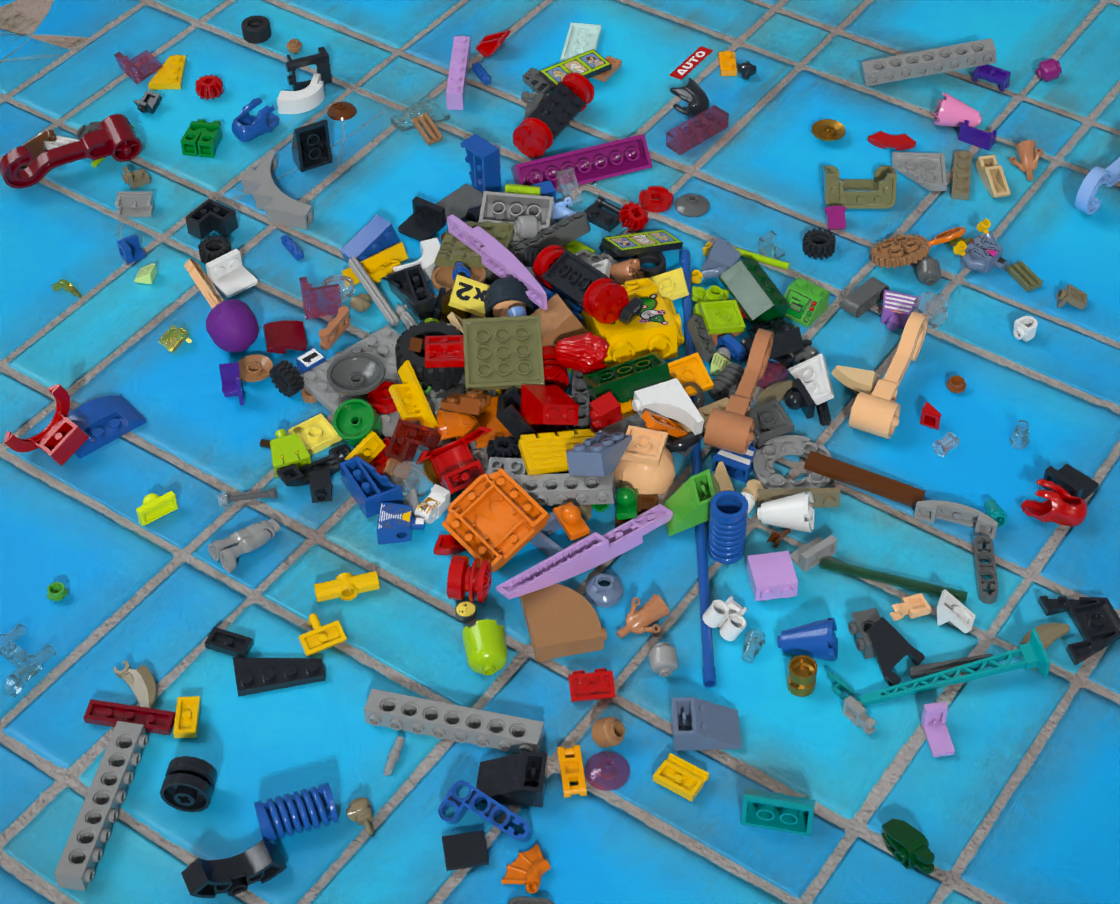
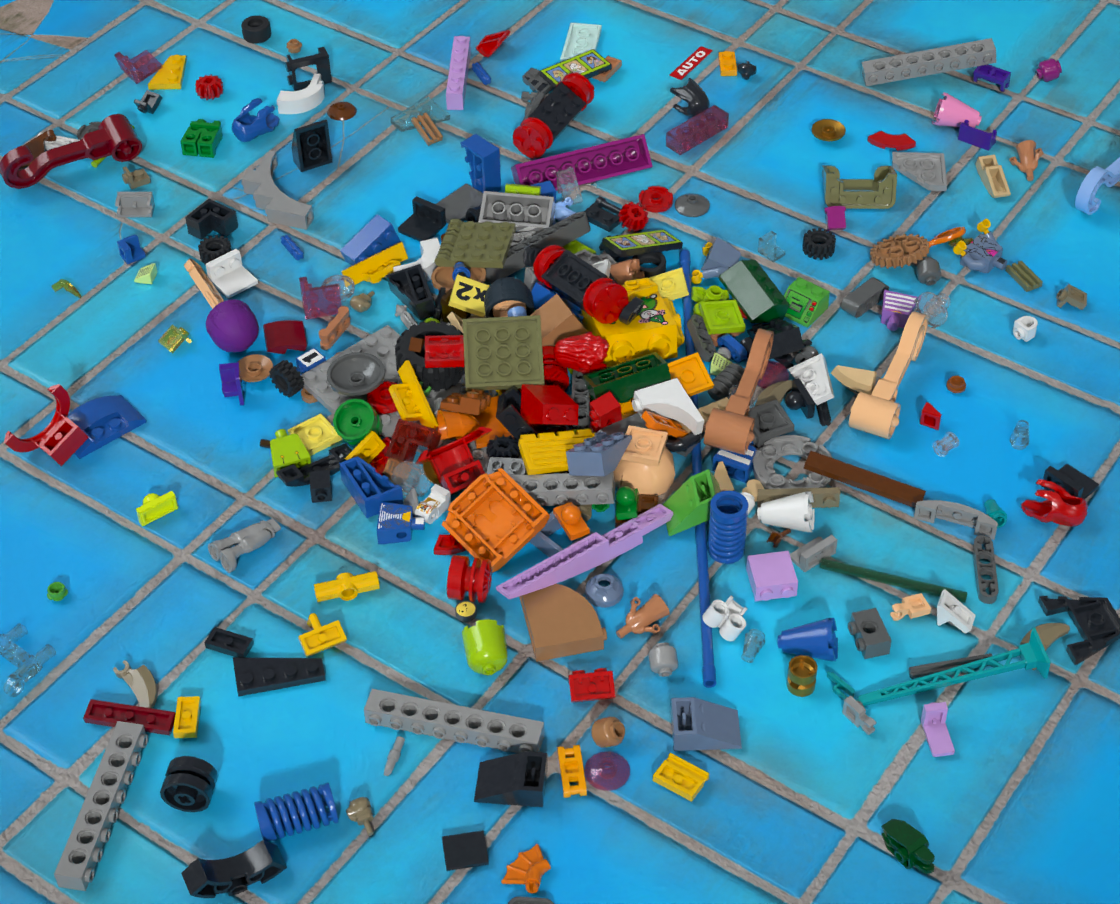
(224, 499): dark grey piece -> none
(373, 291): light grey axle -> none
(489, 814): blue beam -> none
(497, 257): lavender slope -> none
(527, 226): light grey head -> none
(700, 394): clear smoke piece -> none
(763, 259): lime bar -> none
(777, 811): teal slope -> none
(890, 649): black flag -> none
(961, 175): dark tan plate -> none

